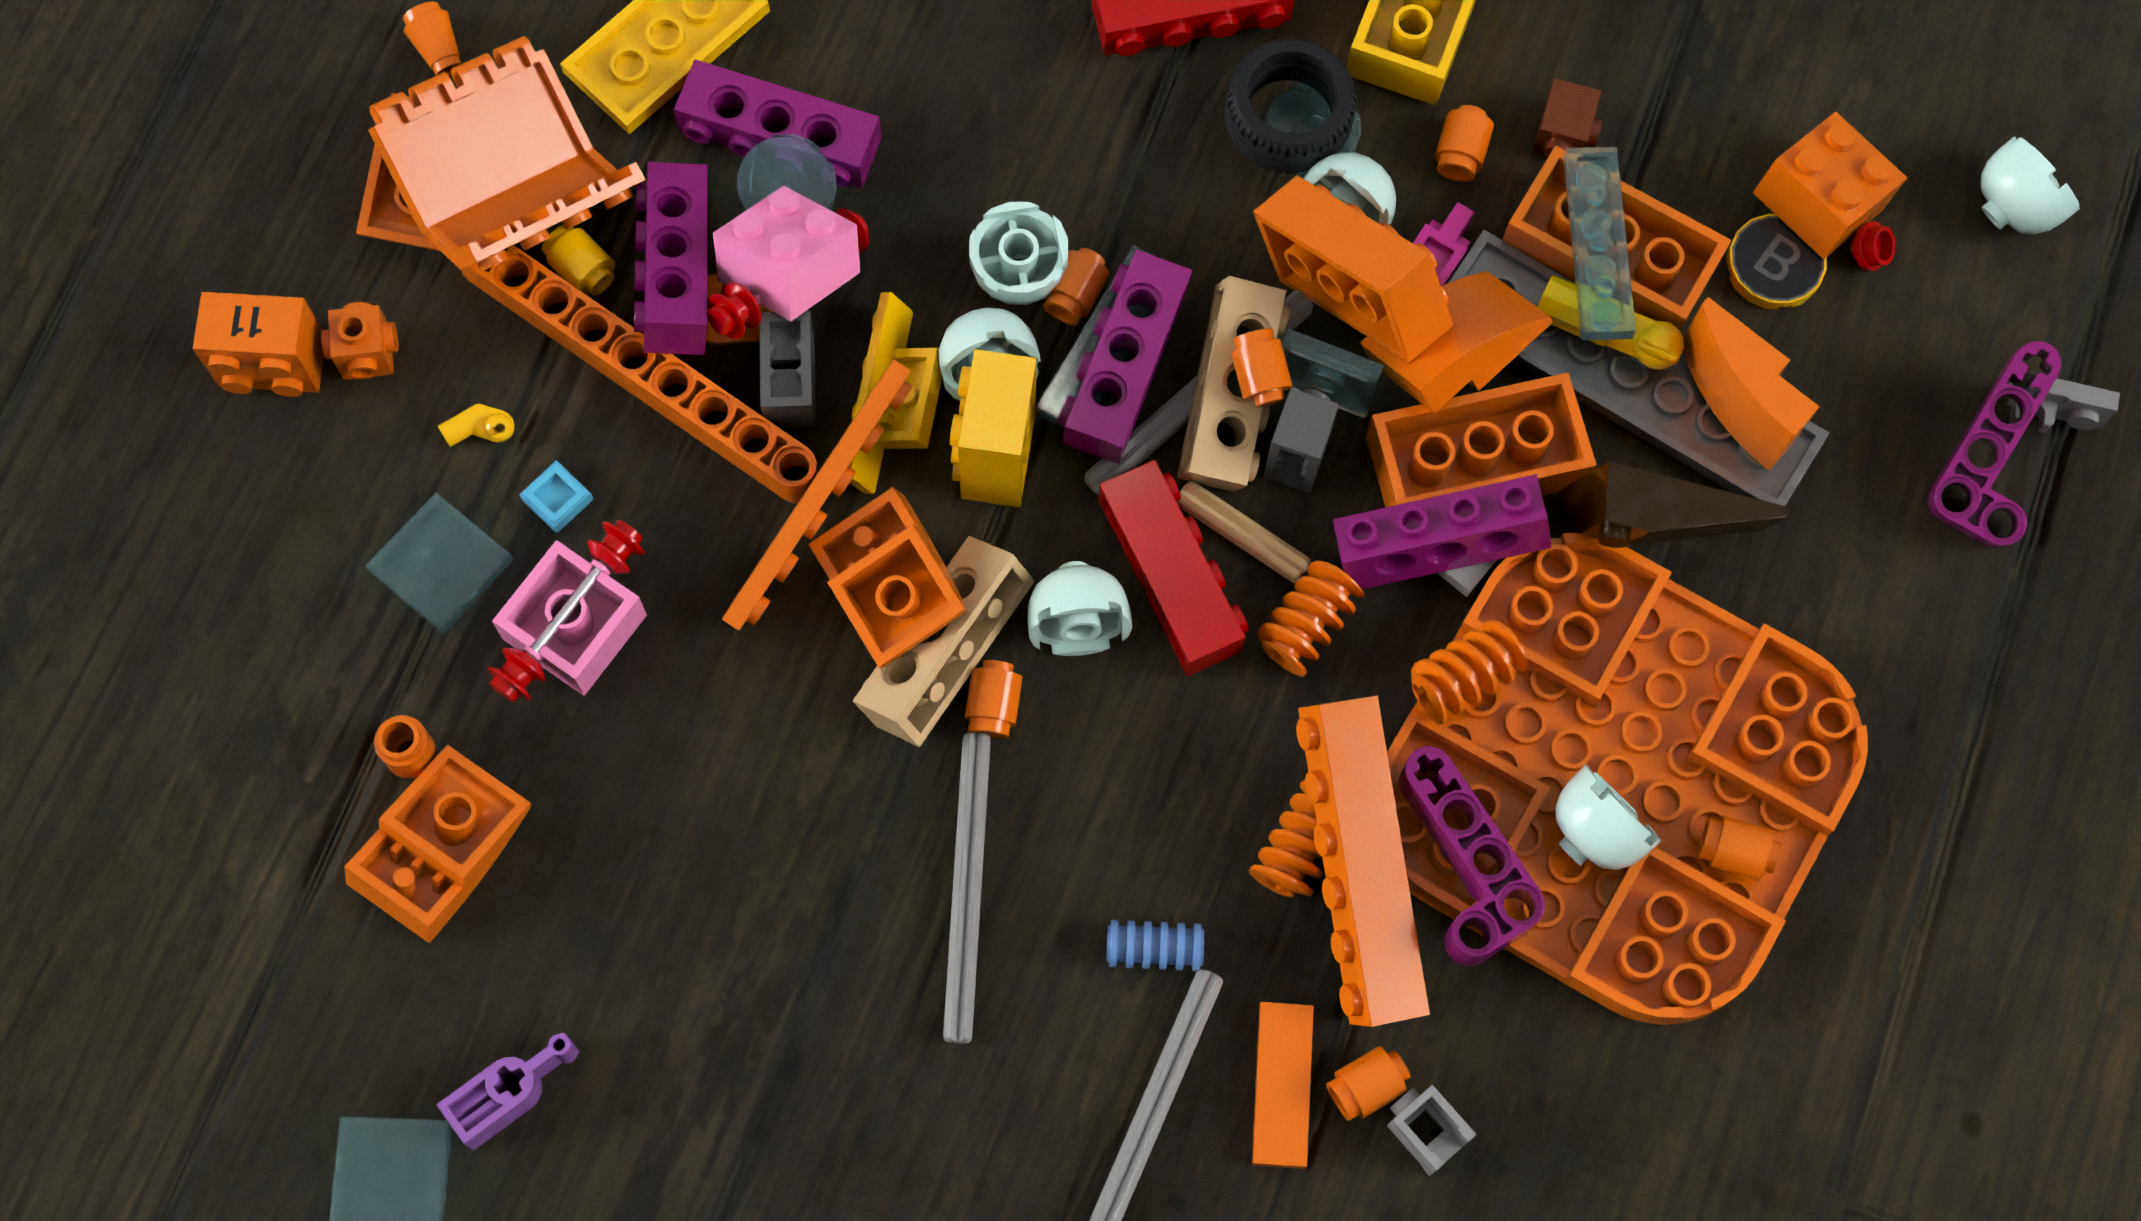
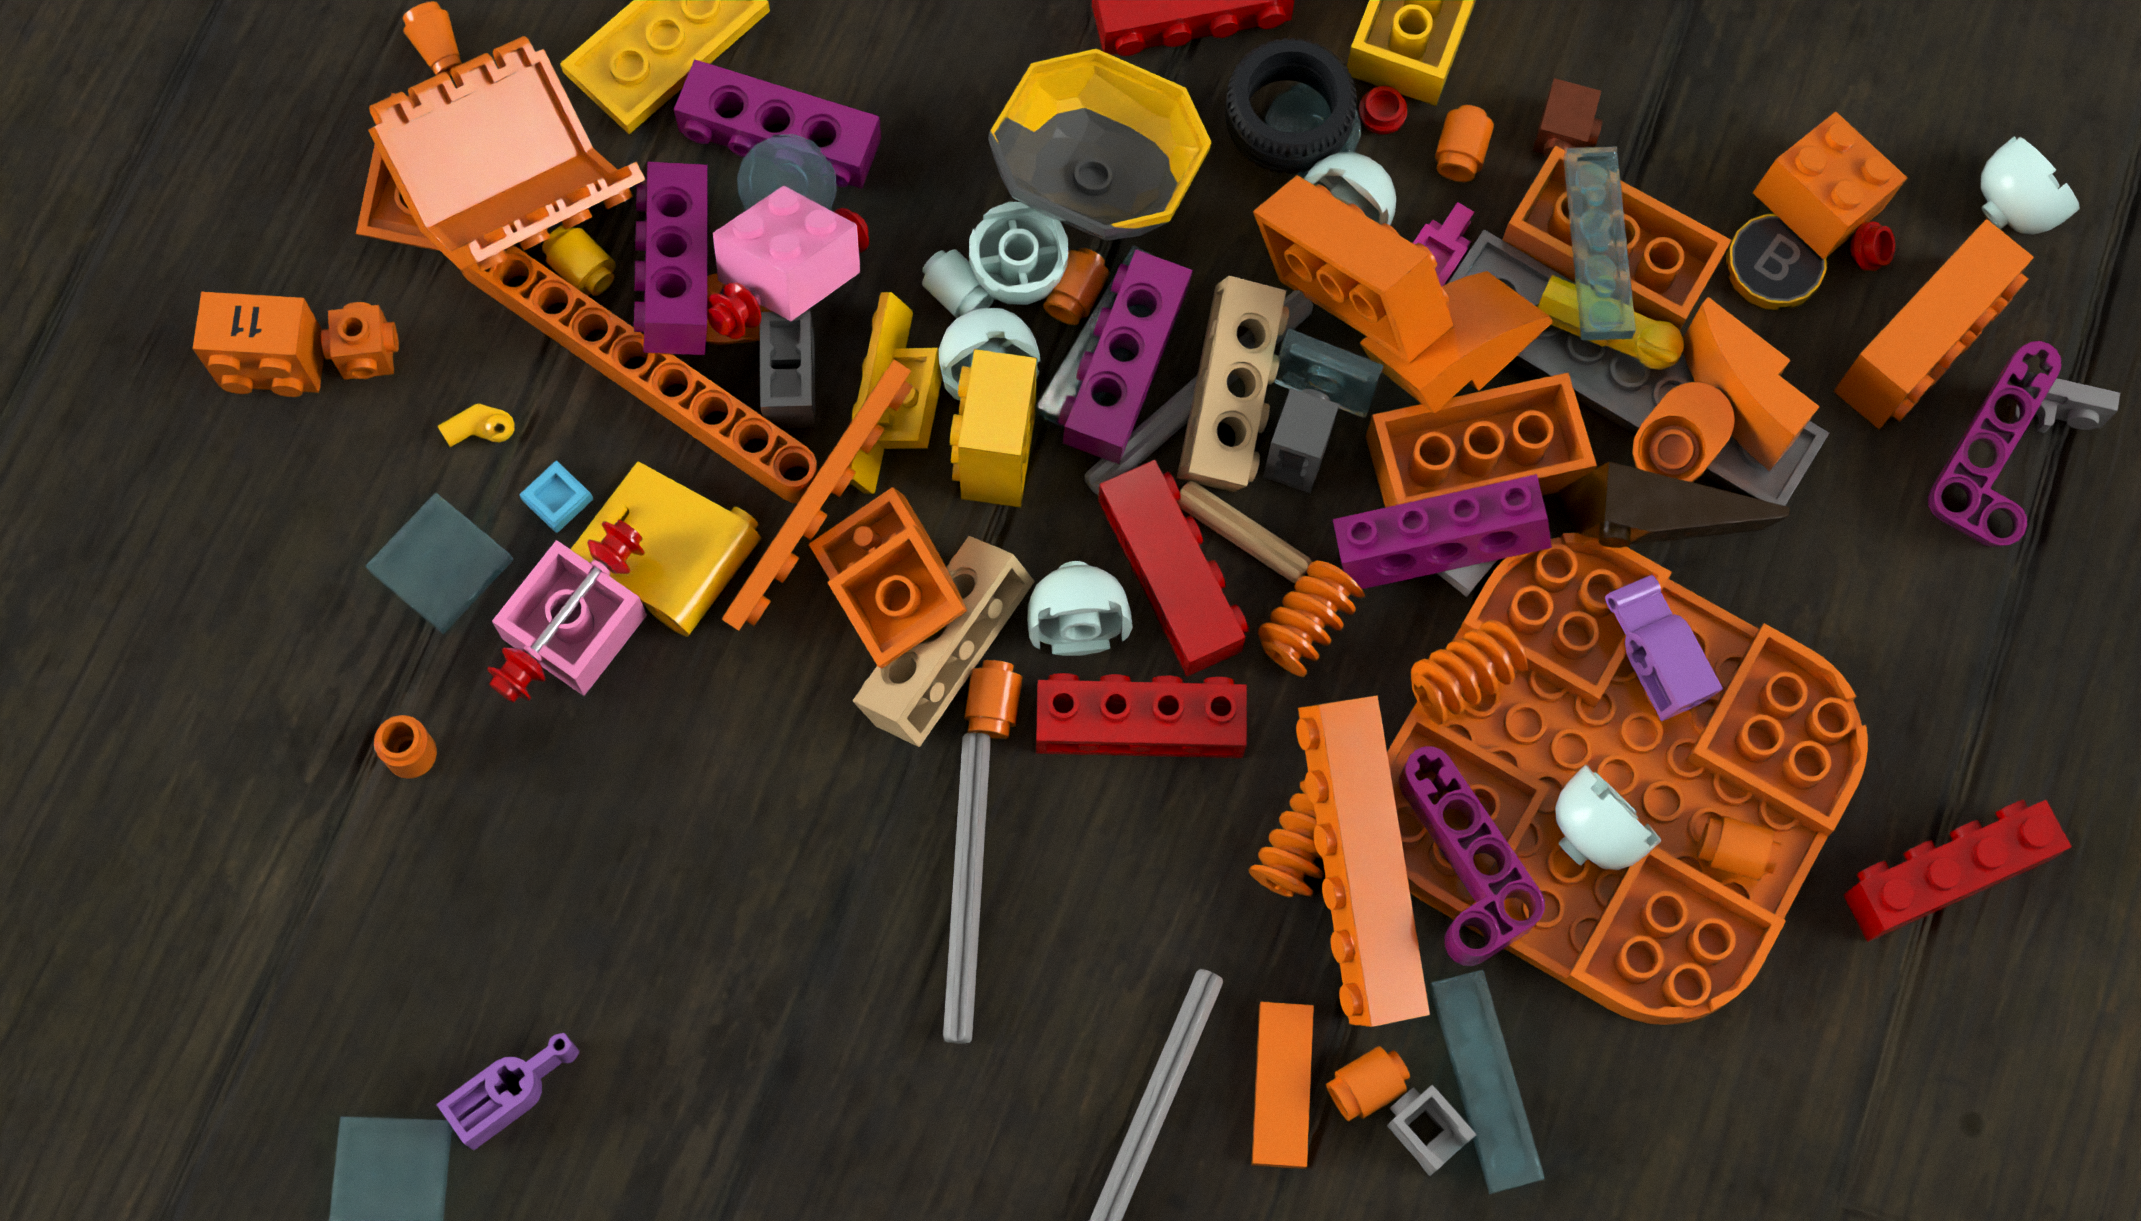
(436, 843): orange slope -> none
(686, 541): none -> yellow door
(954, 283): none -> light aqua brick
(1099, 144): none -> rock
(1141, 717): none -> red brick
(1155, 945): medium blue piece -> none
(1261, 367): orange brick -> none
(1382, 110): none -> red plate
(1486, 1082): none -> clear light blue plate
(1662, 649): none -> medium lavender piece
(1684, 432): none -> orange cap
(1935, 326): none -> orange brick
(1956, 870): none -> red brick

